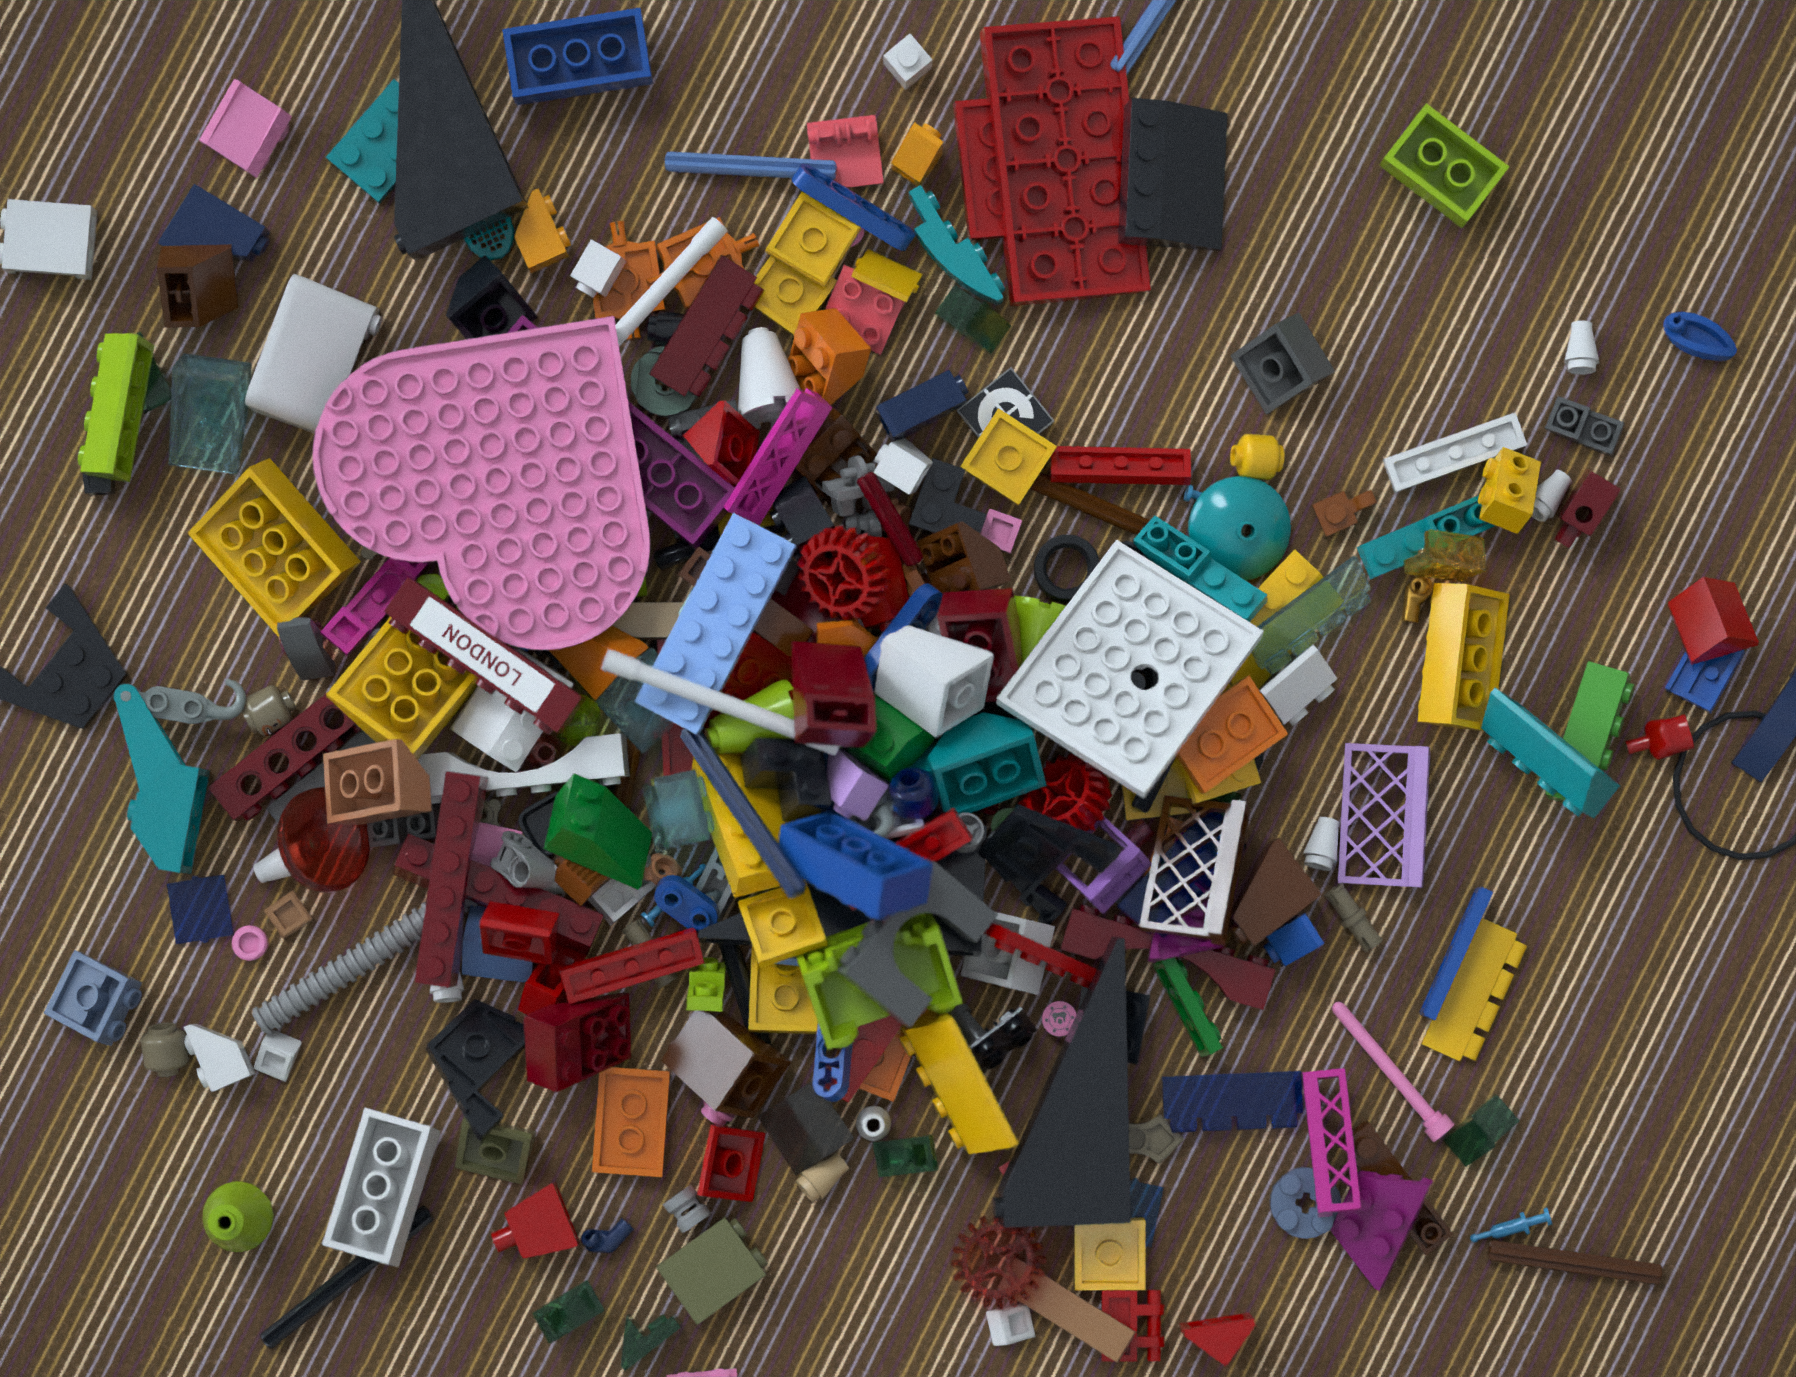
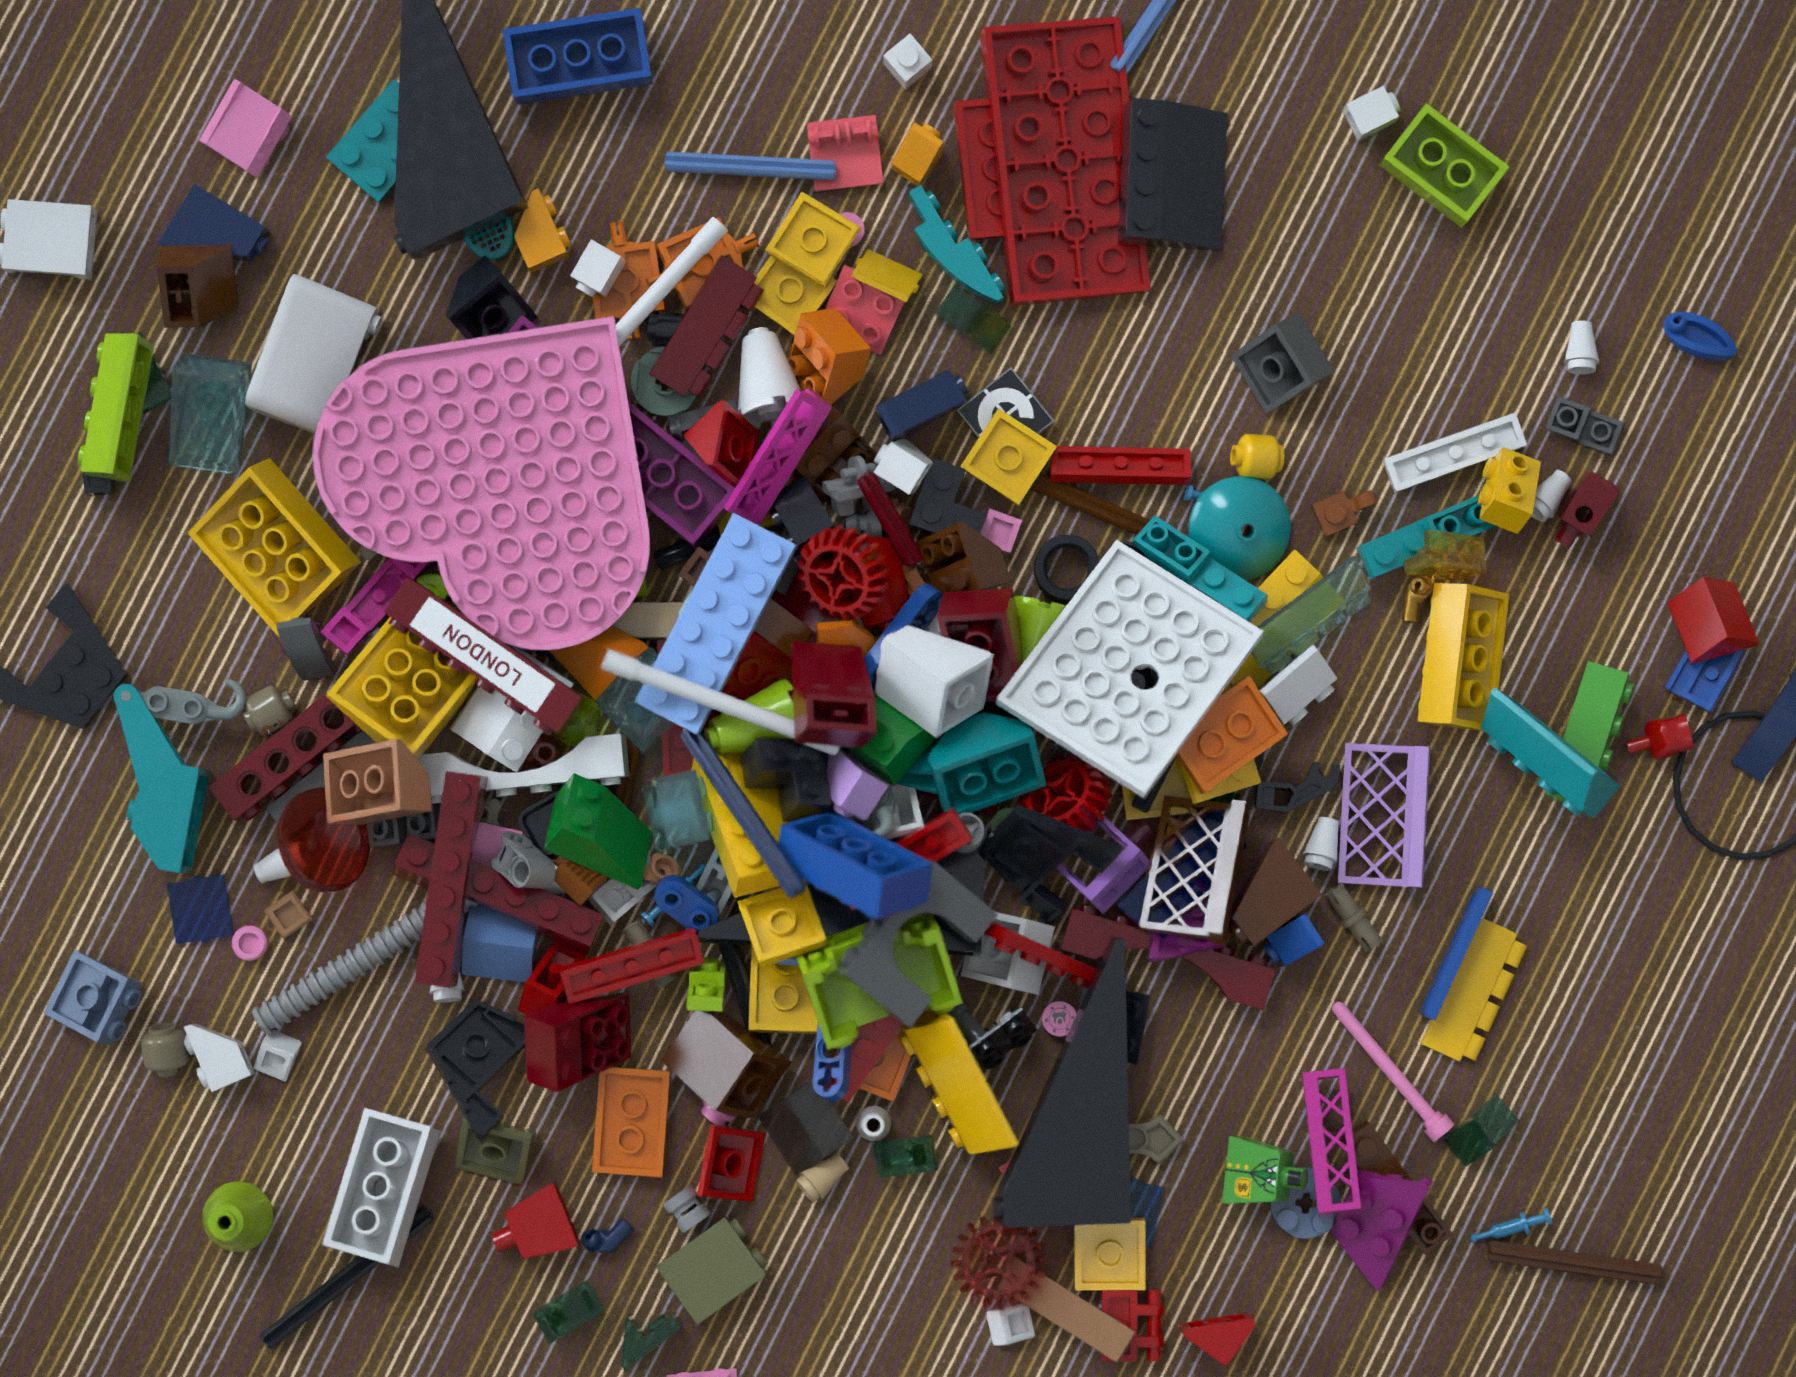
(519, 932): red slope -> none
(853, 207): blue beam -> none
(913, 793): clear blue head -> none
(1188, 1006): green plate -> none
(1227, 1095): clear blue windscreen -> none
(1260, 1172): none -> bright green torso
(1312, 787): none -> black piece
(1371, 112): none -> white brick

